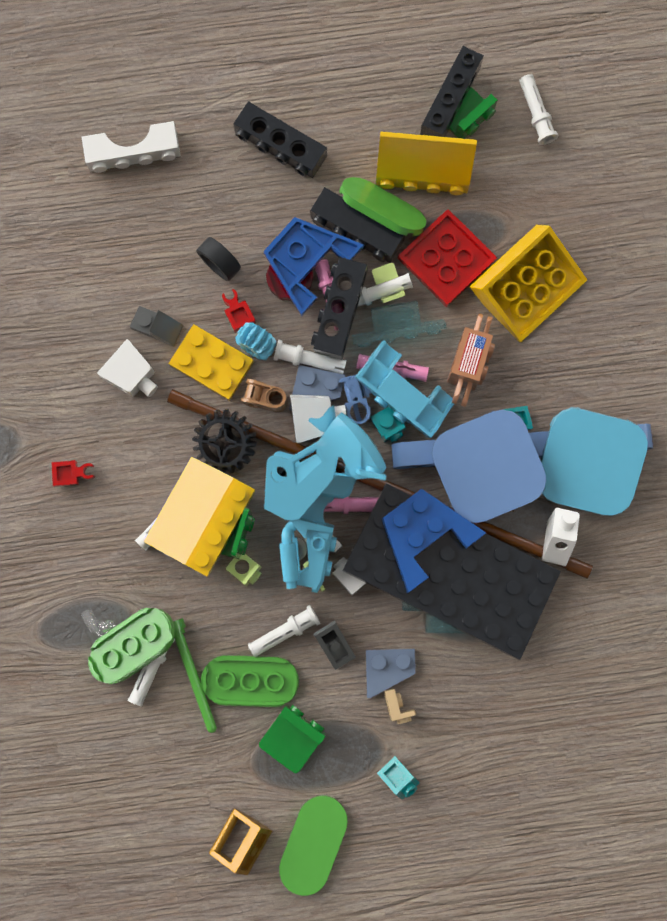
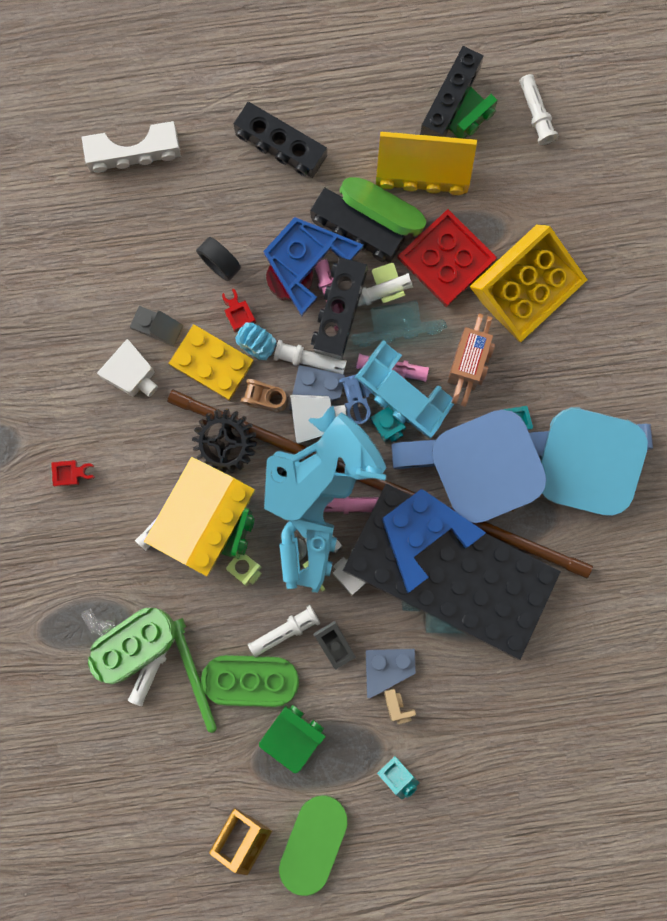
(560, 527): white torso -> none

